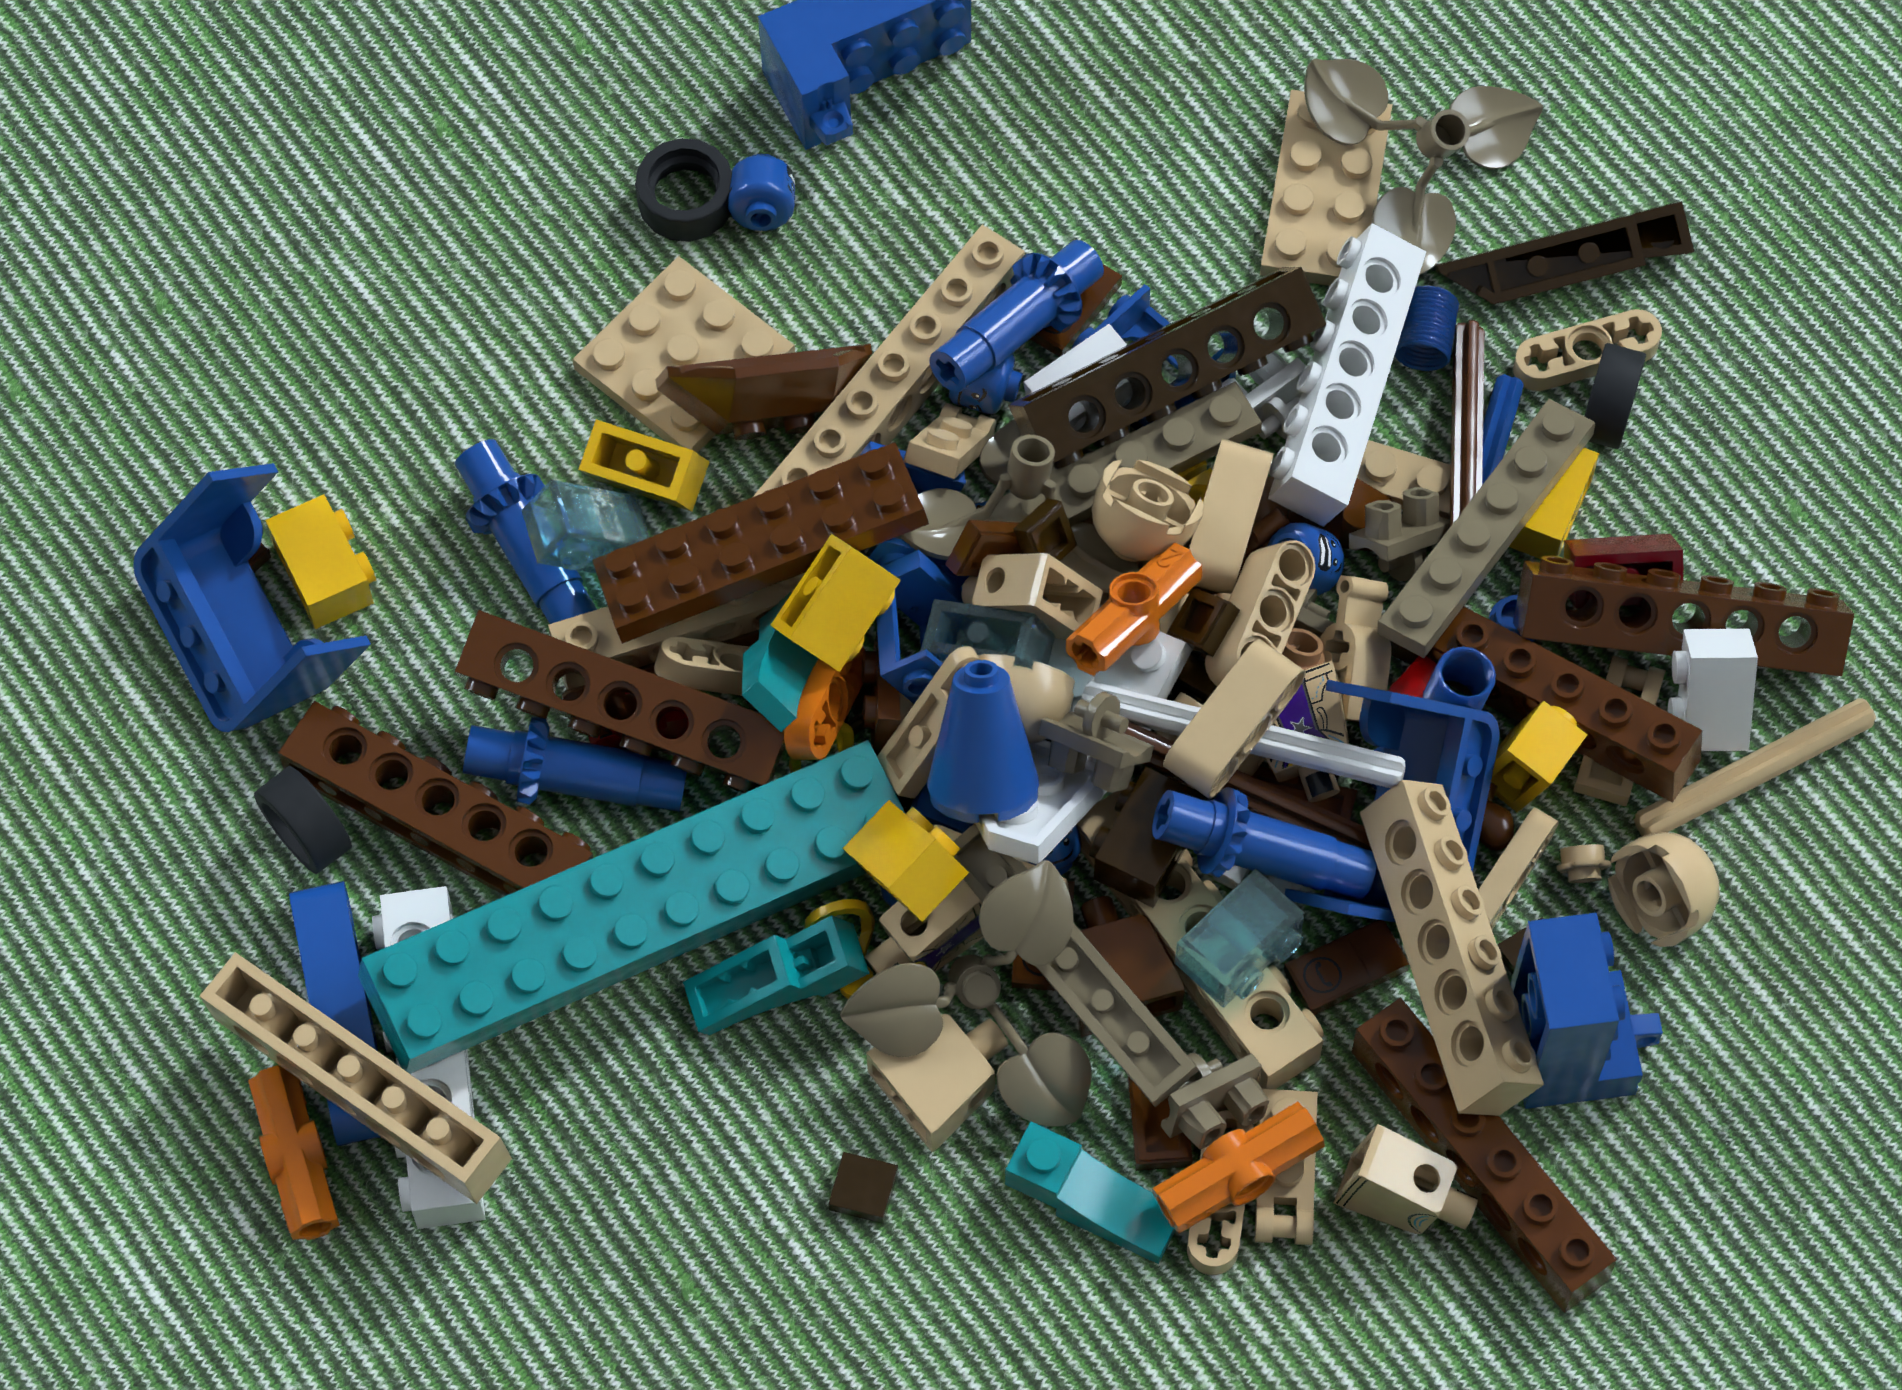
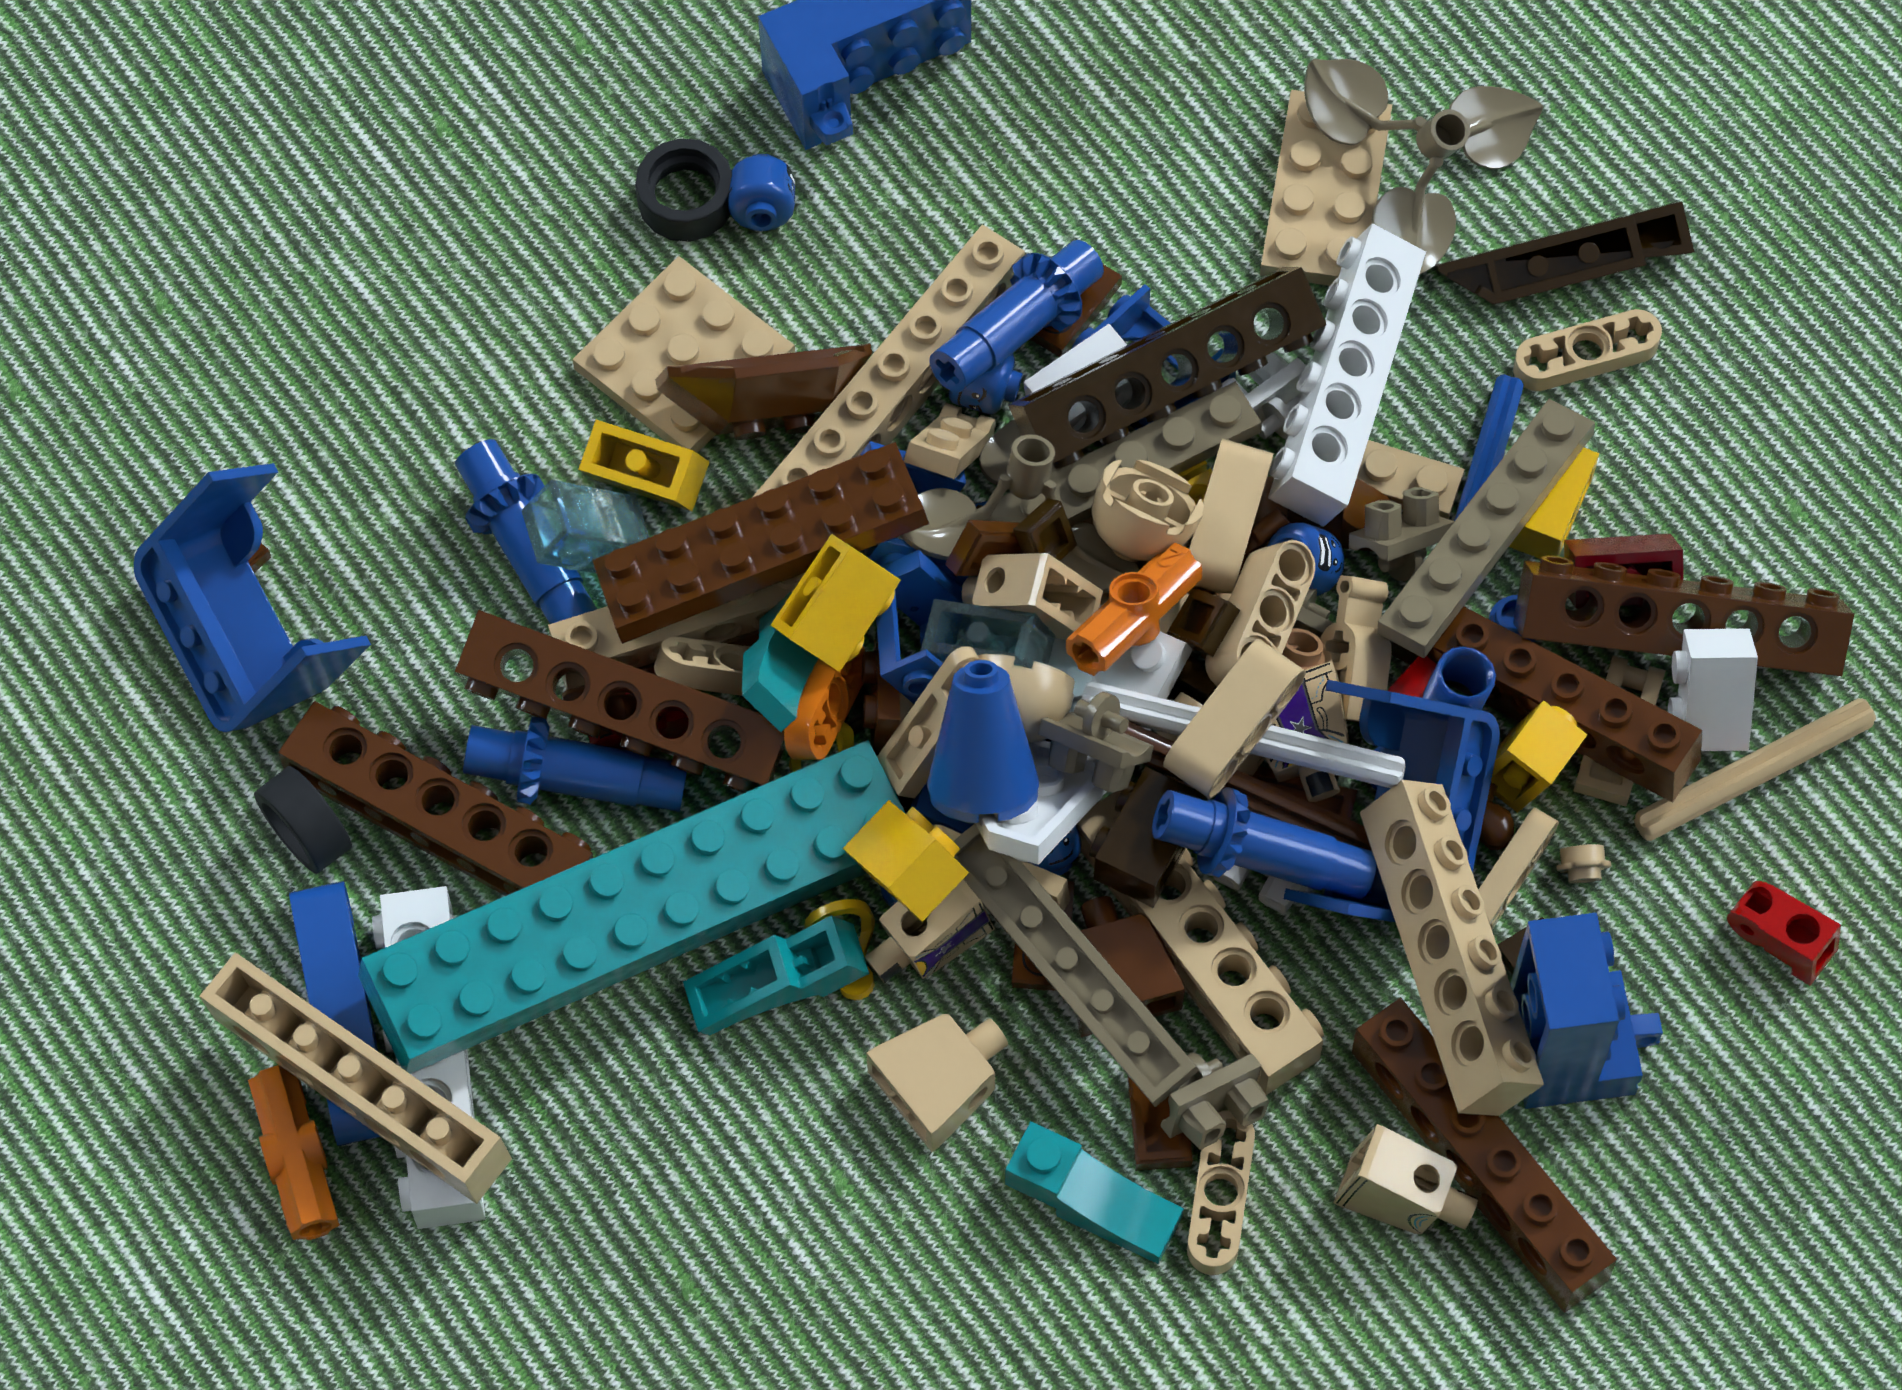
(321, 561): yellow brick -> none
(863, 1187): dark brown tile -> none
(1026, 918): dark tan plant -> none
(1238, 1167): orange piece -> none
(1240, 939): clear light blue brick -> none
(1291, 1186): tan plate -> none
(1346, 967): reddish brown tile -> none
(1428, 329): blue piece -> none
(1466, 415): axle -> none
(1614, 393): black tyre -> none
(1664, 887): tan cylinder -> none
(1786, 929): none -> red leg

